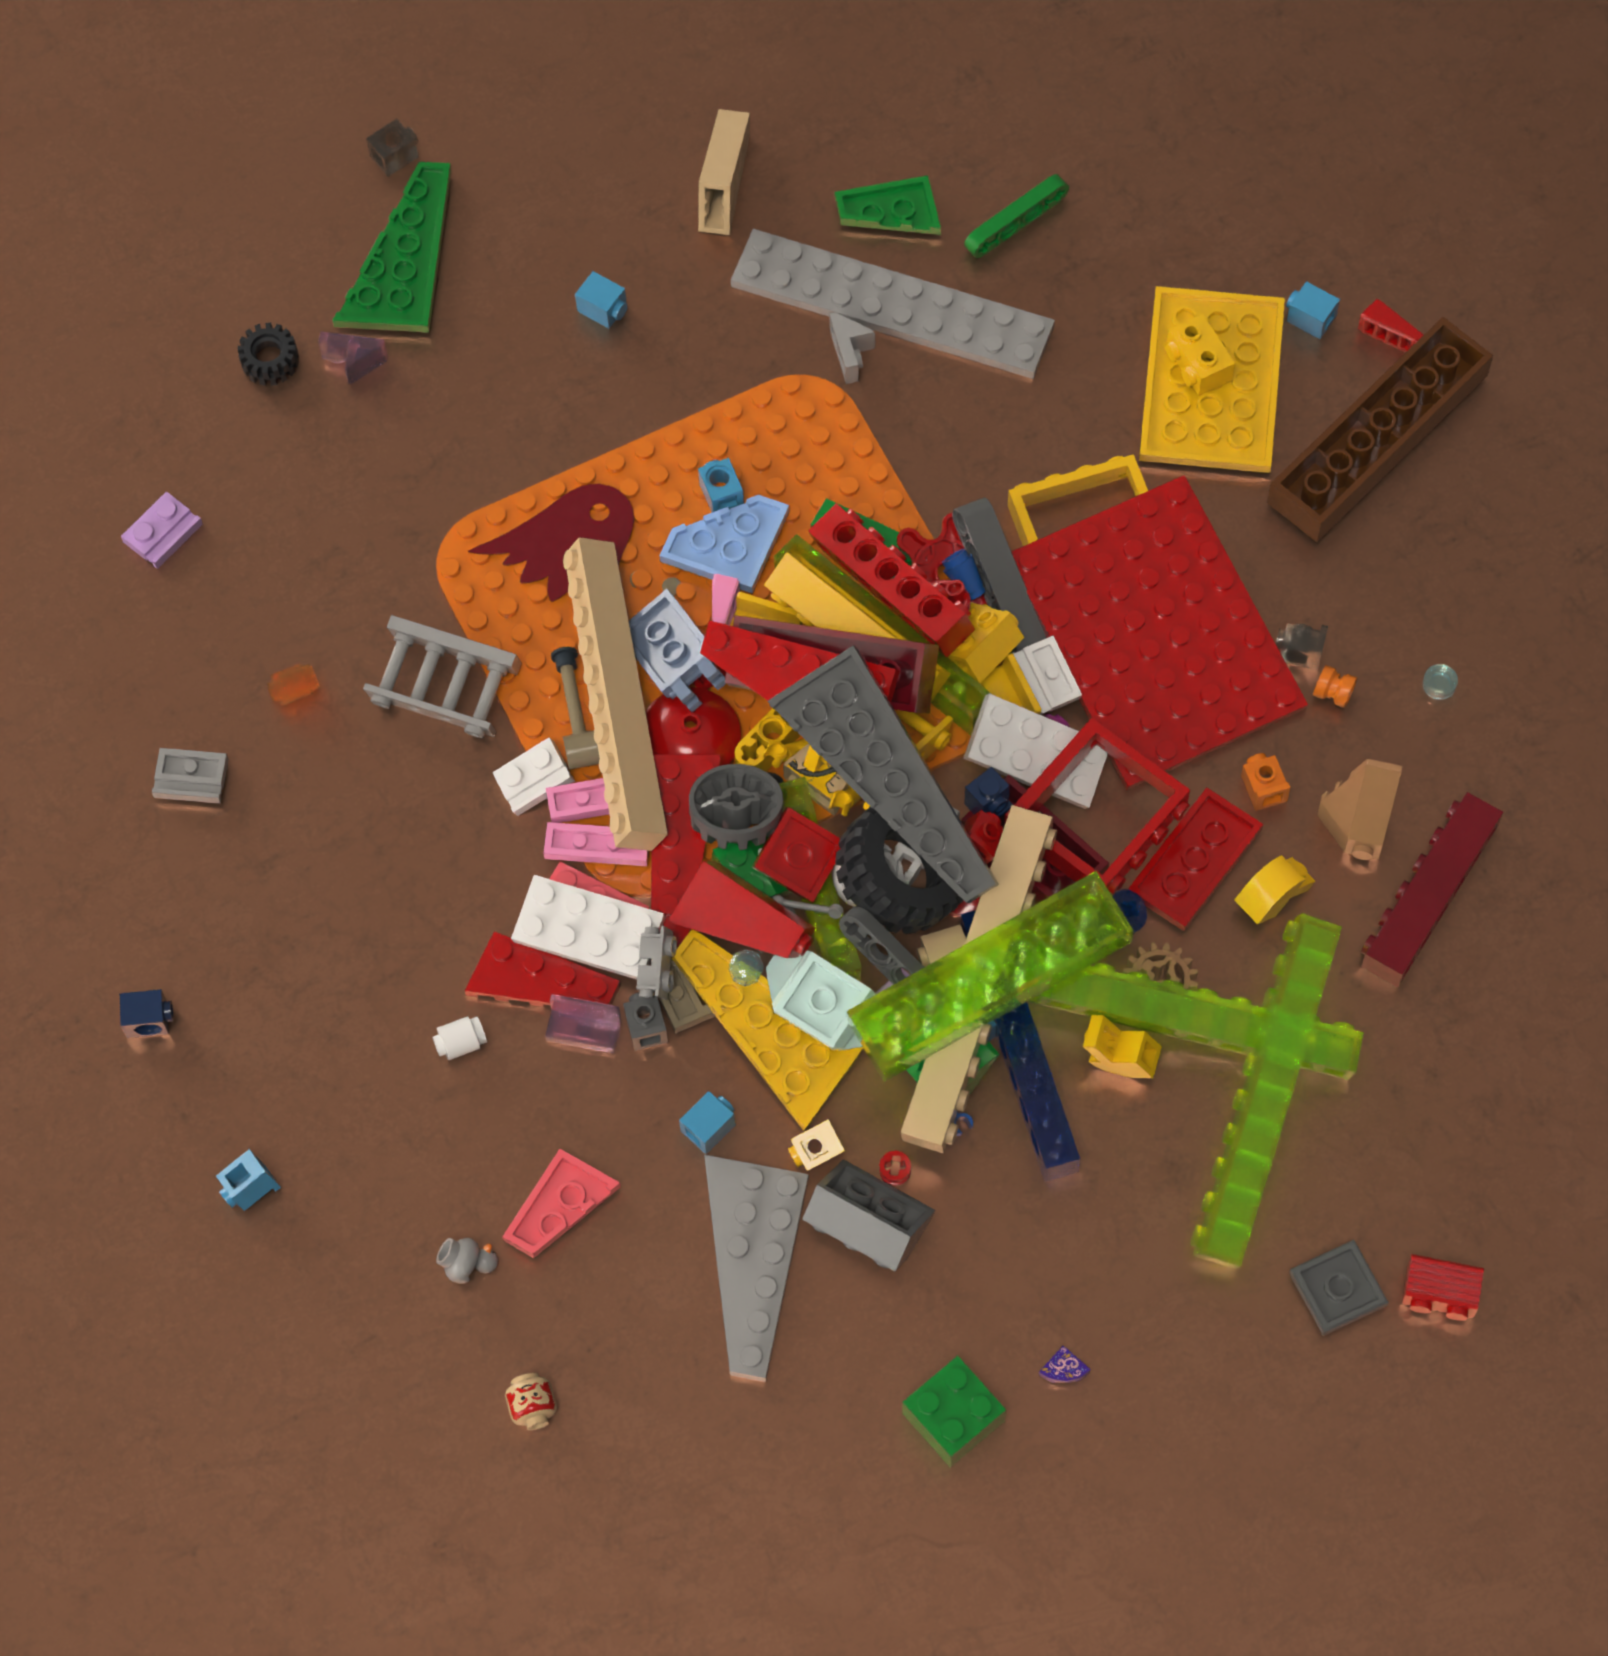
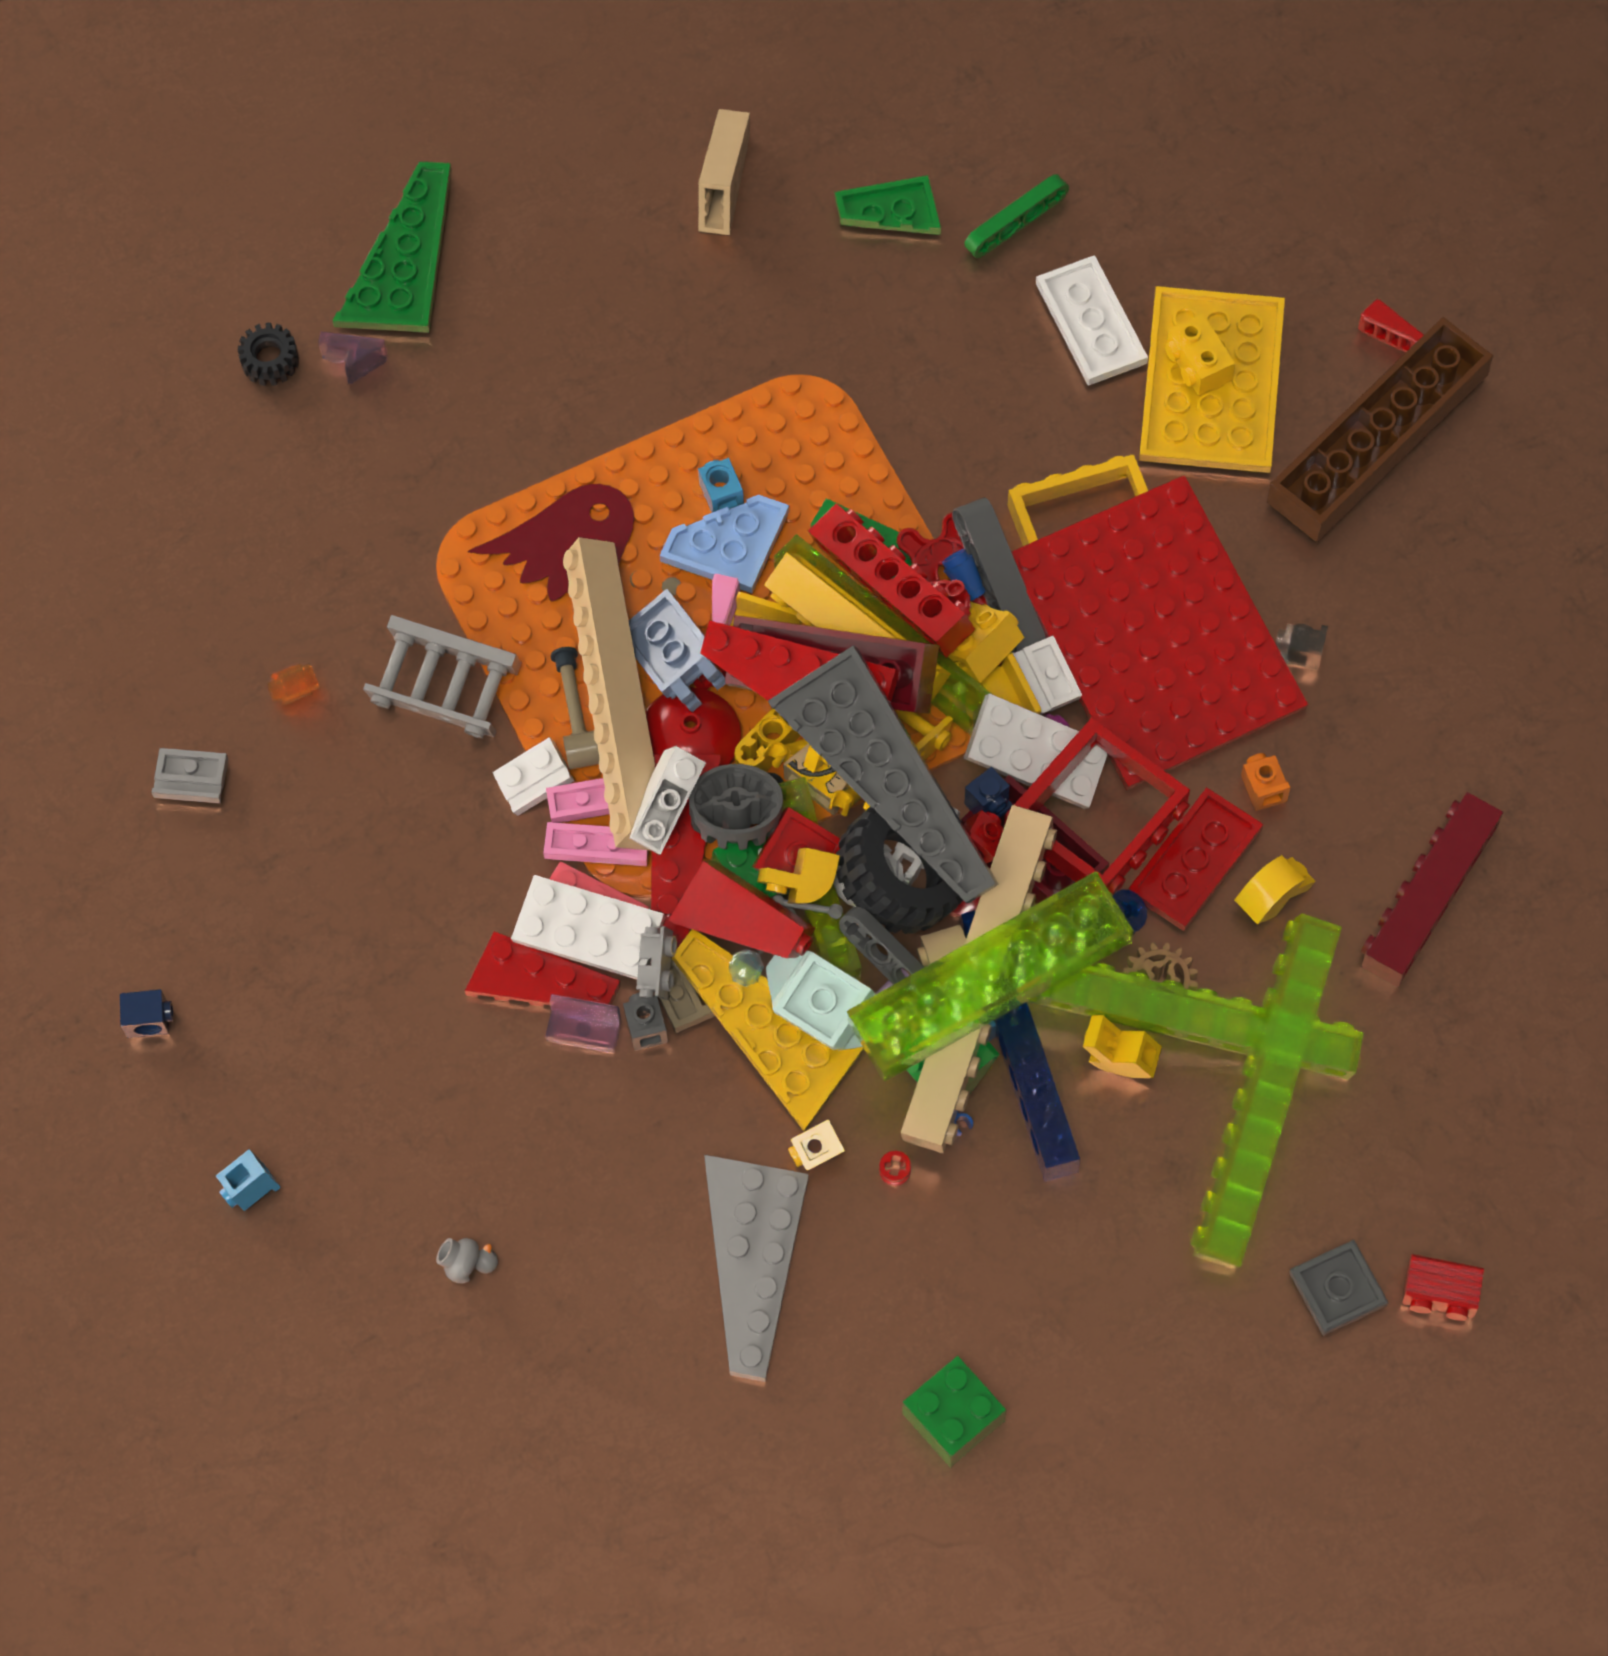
(161, 530): lavender plate -> none
(393, 158): clear smoke brick -> none
(459, 1037): white brick -> none
(530, 1401): tan head -> none
(558, 1202): coral wing -> none
(601, 300): dark azure brick -> none
(665, 798): none -> white slope
(708, 1121): dark azure brick -> none
(811, 877): none -> yellow brick
(850, 340): light grey slope -> none
(867, 1215): dark grey slope -> none
(893, 303): light grey plate -> none
(1064, 1368): dark purple tile -> none
(1091, 320): none -> white plate
(1312, 309): dark azure brick -> none
(1334, 686): orange wheel -> none
(1361, 808): medium nougat wedge -> none
(1440, 681): clear light blue tile -> none

